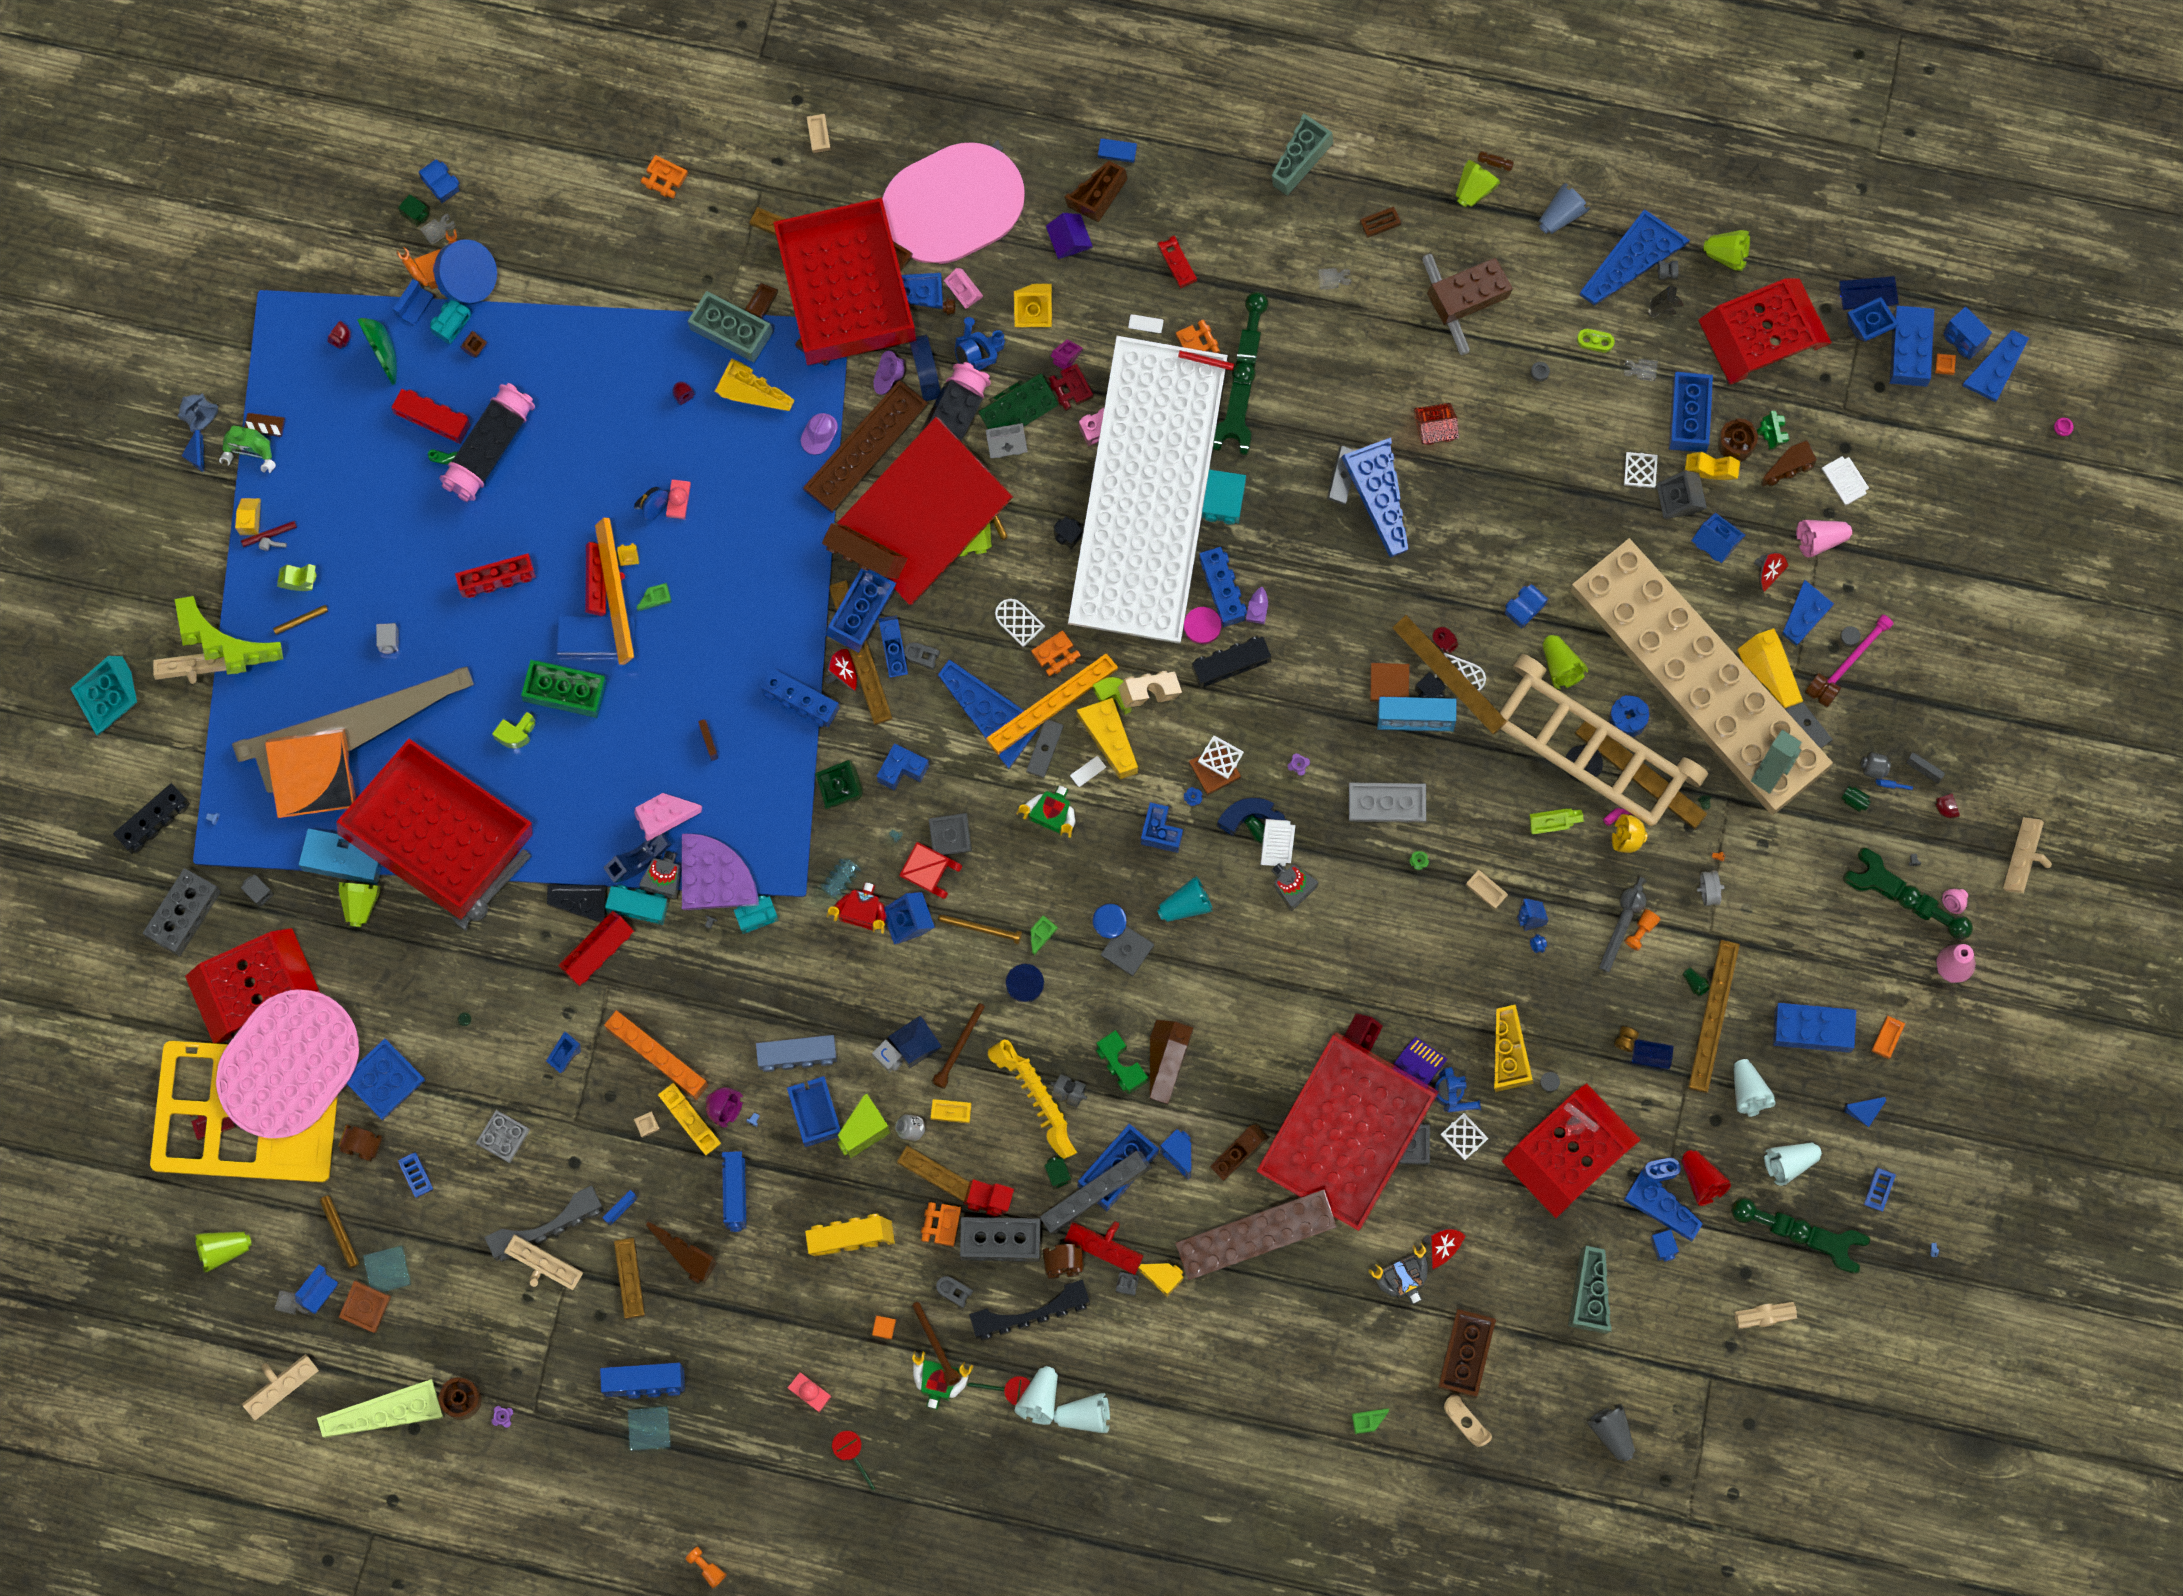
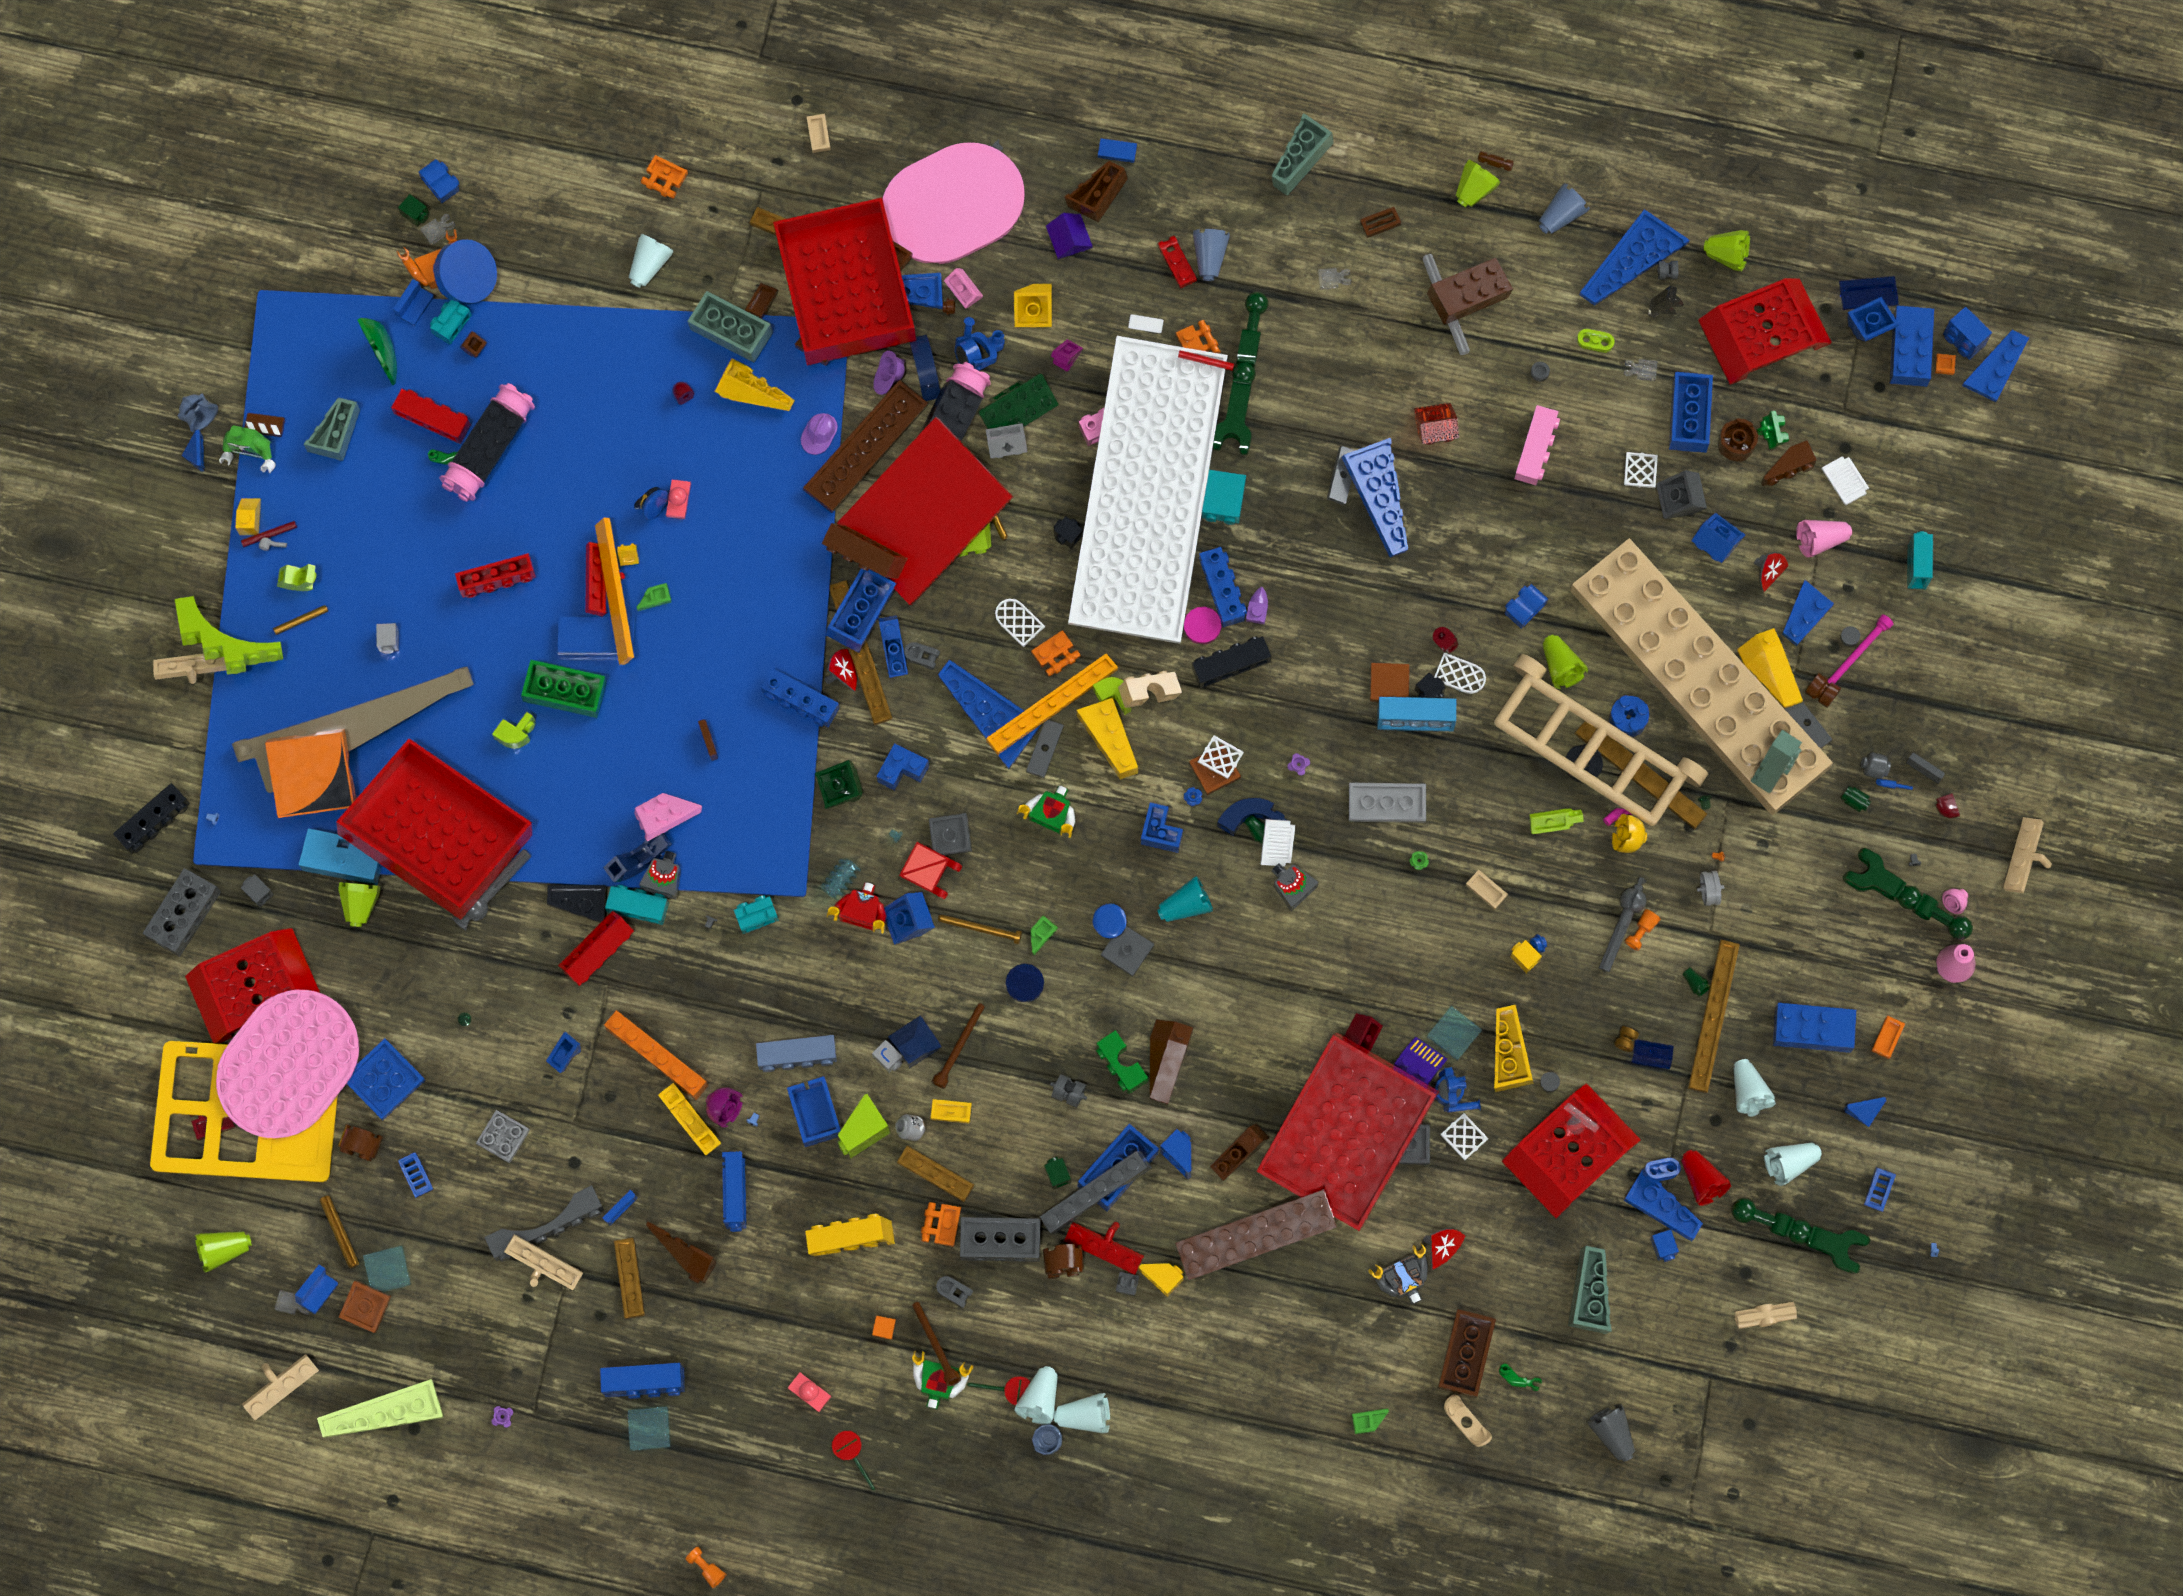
(106, 693): teal slope -> none
(335, 431): none -> sand green wedge
(339, 335): dark red piece -> none
(449, 1395): reddish brown brick -> none
(646, 1124): tan tile -> none
(648, 260): none -> light aqua cone
(714, 875): medium lavender plate -> none
(987, 1197): red brick -> none
(988, 1323): black arch -> none
(1005, 1055): yellow piece -> none
(1047, 1439): none -> sand blue hair
(1076, 384): dark red plate -> none
(1088, 771): white sticker -> none
(1210, 251): none -> sand blue cone
(1450, 674): pearl gold tile -> none
(1454, 1033): none -> clear light blue tile
(1514, 1380): none -> green arm
(1525, 956): none -> yellow brick
(1532, 914): blue slope -> none
(1536, 445): none -> bright pink brick
(1711, 468): yellow brick -> none
(1920, 560): none -> teal brick
(2063, 426): dark pink plate -> none

